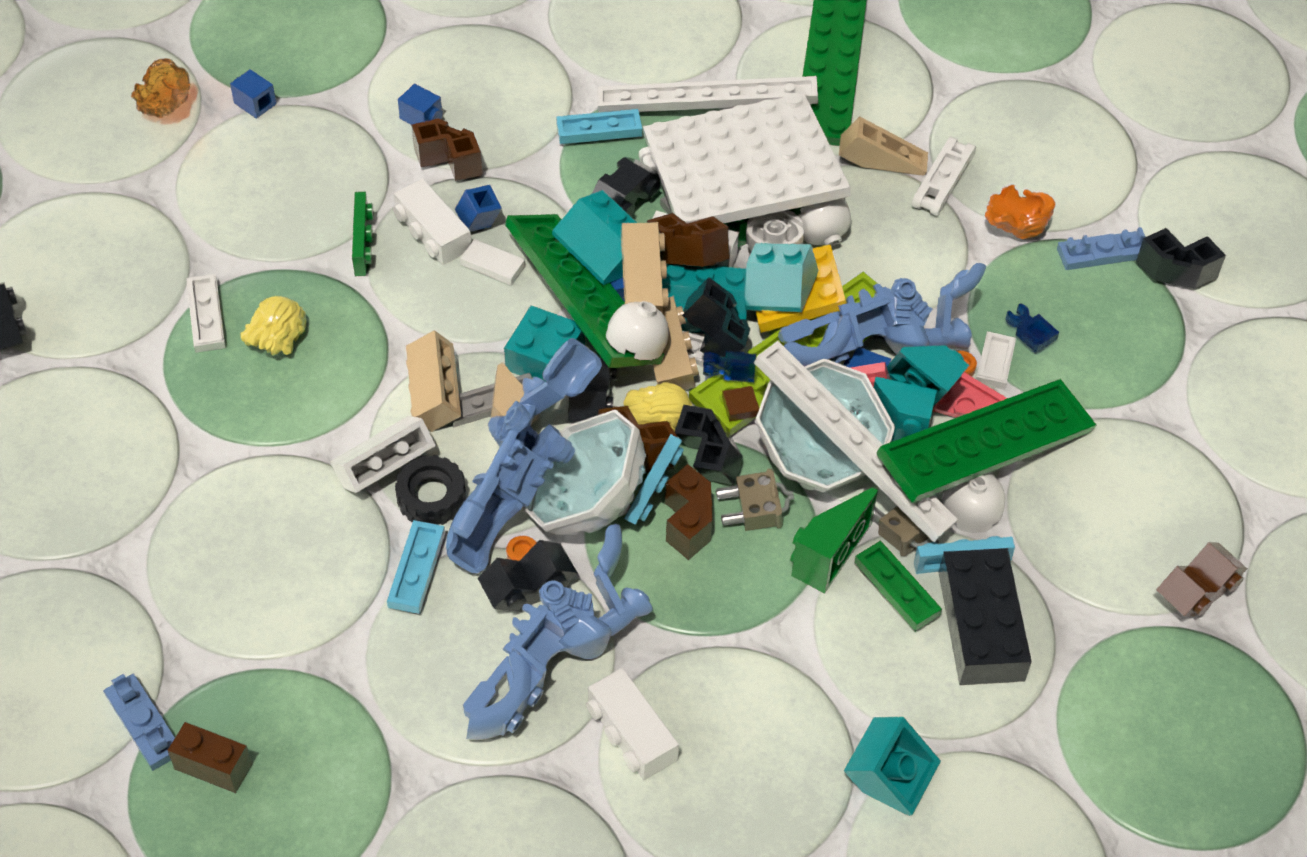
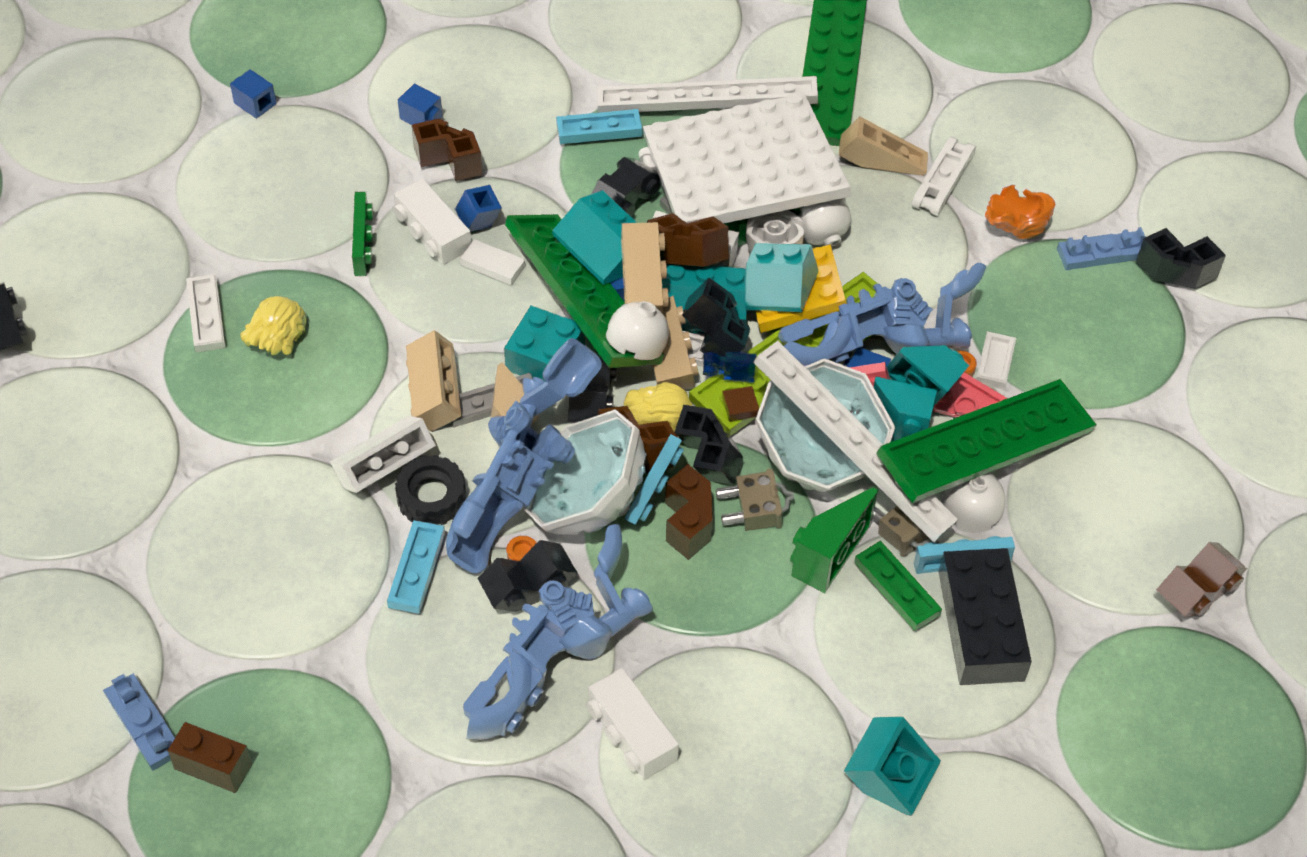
(163, 90): clear orange hair -> none
(1033, 331): clear blue plate -> none

